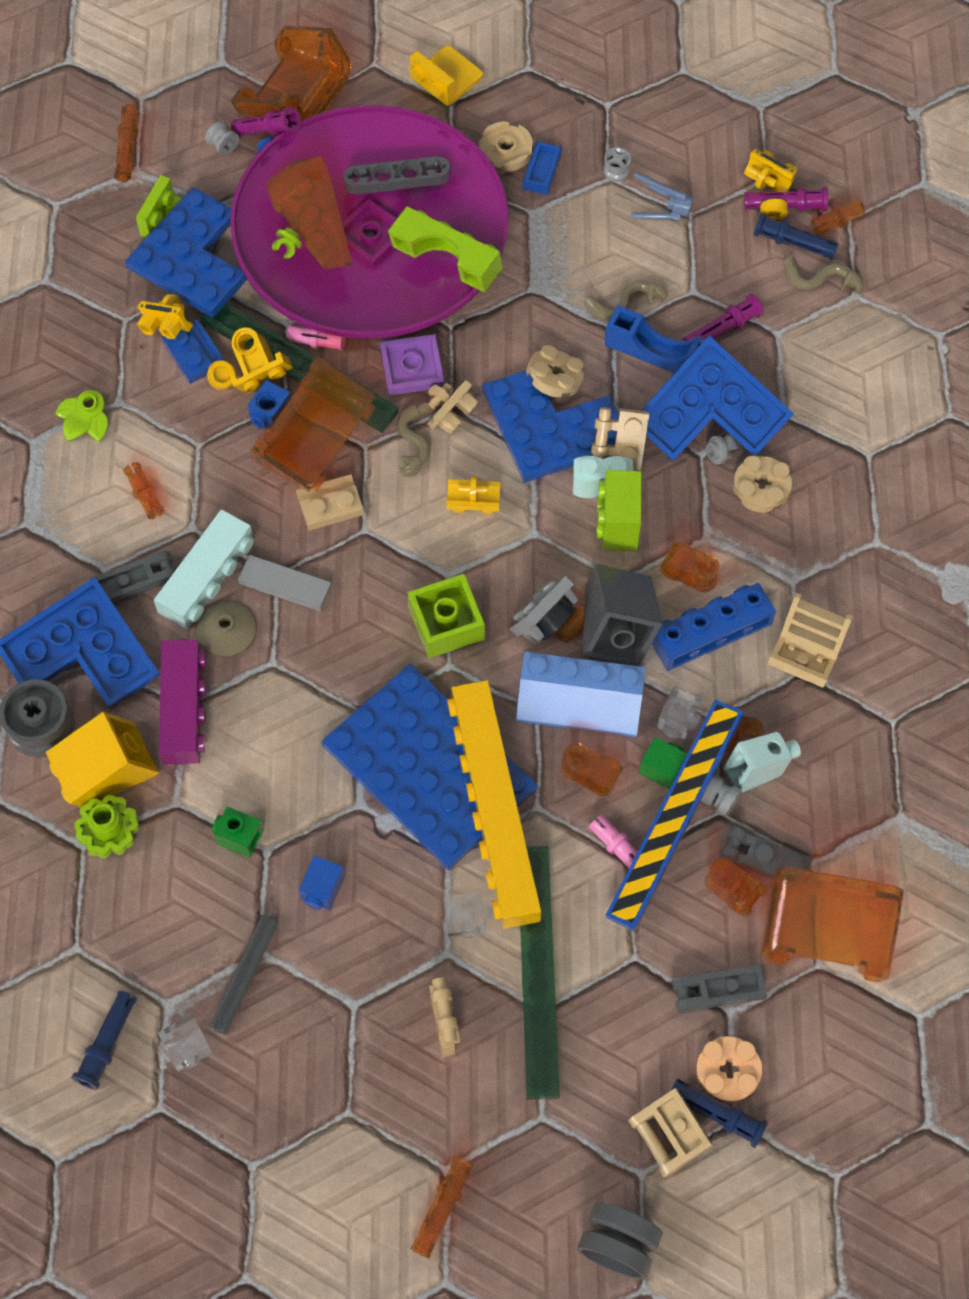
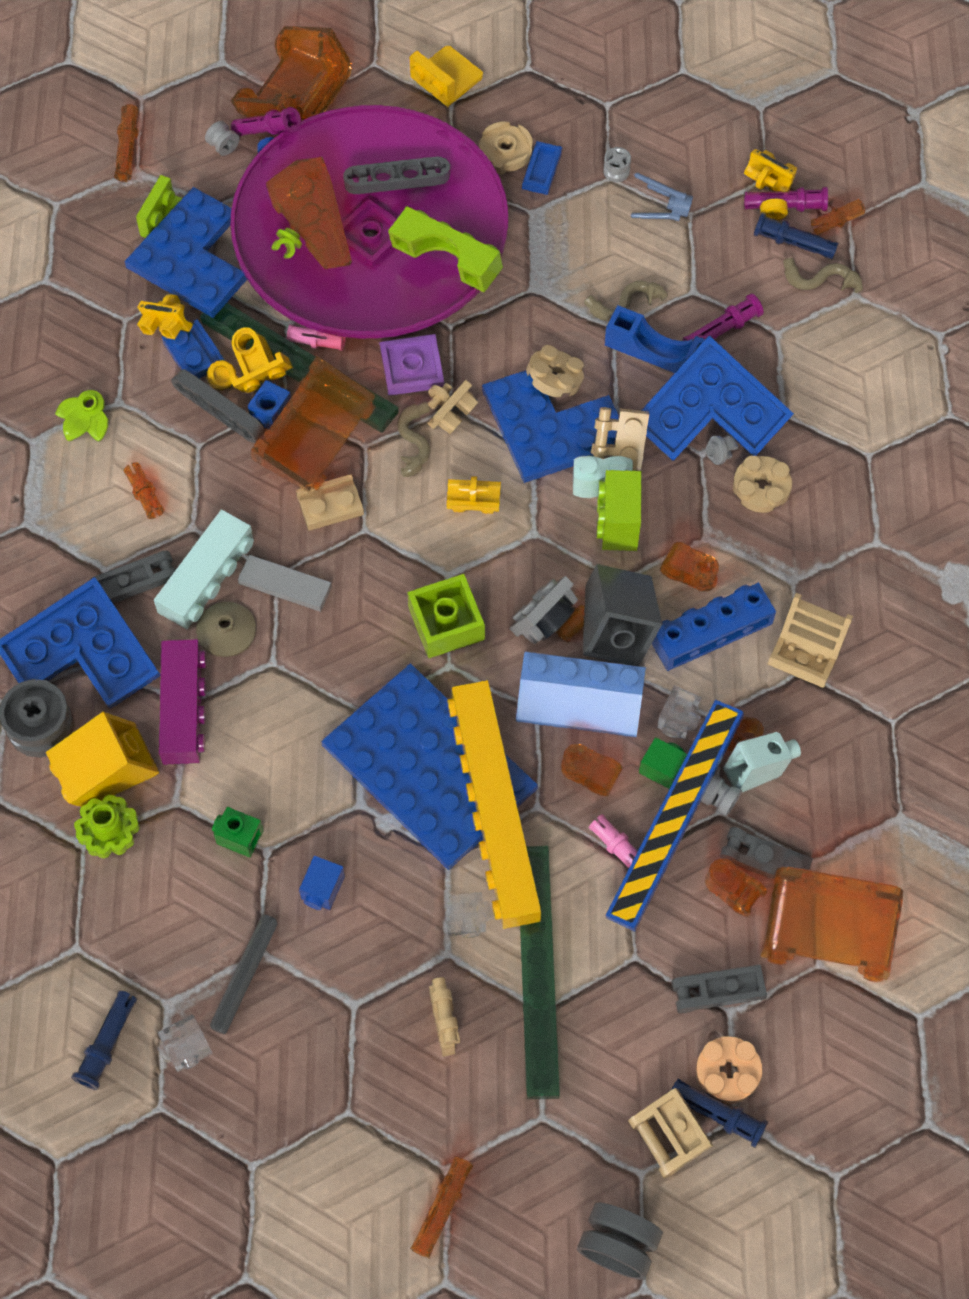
(218, 405): none -> dark grey beam

